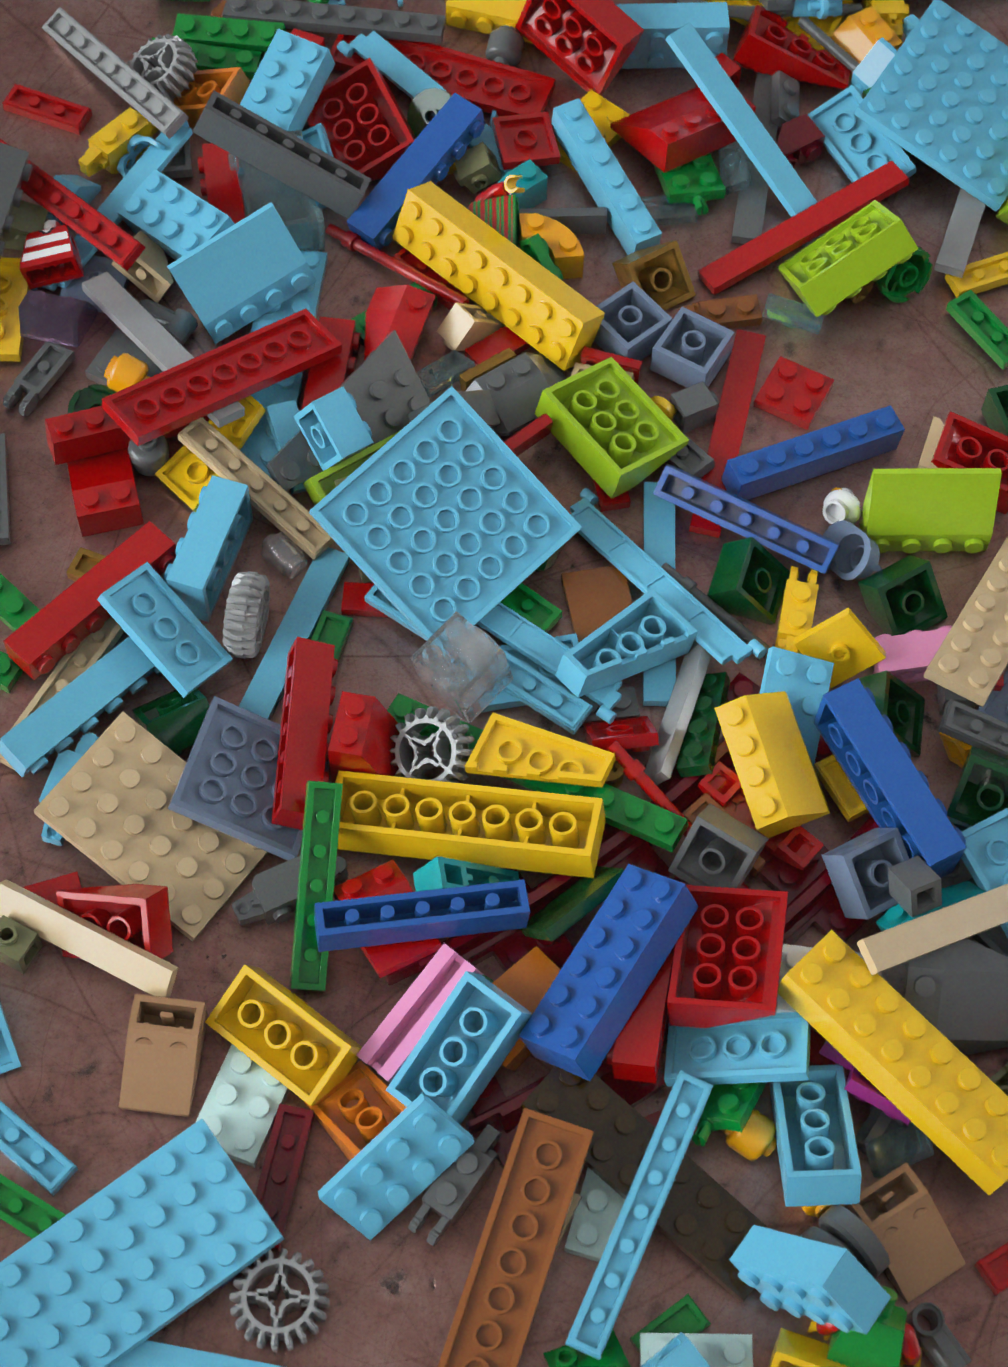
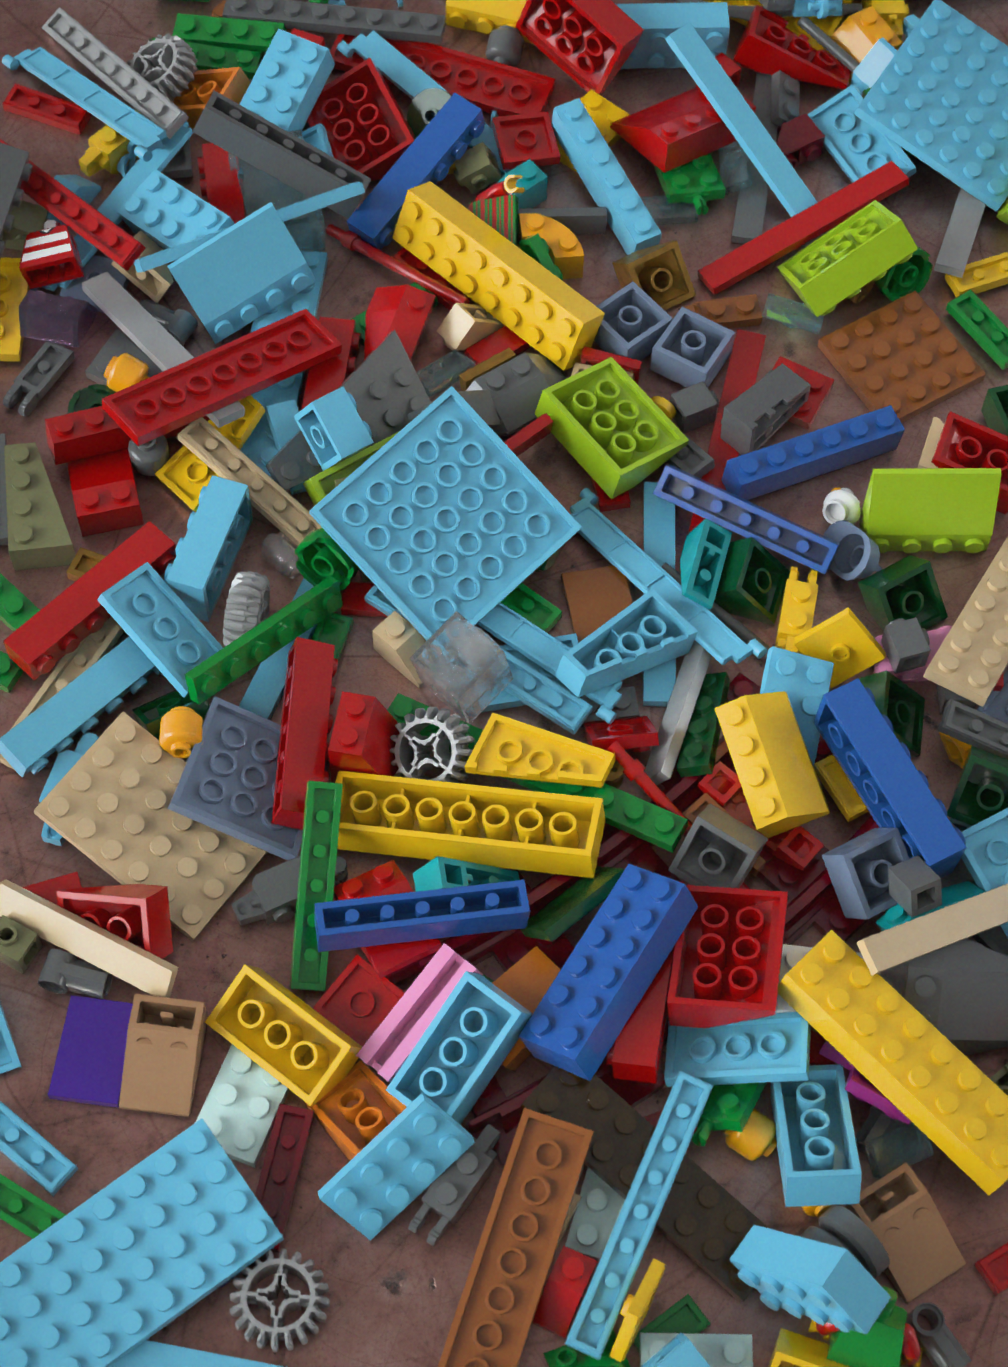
(33, 516): none -> olive wedge
(67, 973): none -> dark grey piece
(91, 98): none -> medium azure piece
(91, 1052): none -> dark purple tile
(180, 731): none -> light orange head
(263, 640): none -> green plate
(286, 213): none -> medium azure tile
(322, 557): none -> green cylinder
(358, 1000): none -> red plate
(396, 642): none -> tan slope
(564, 1291): none -> red slope
(636, 1309): none -> yellow plate
(703, 562): none -> teal slope
(763, 409): none -> dark grey wedge
(901, 358): none -> dark orange plate
(906, 644): none -> dark grey brick

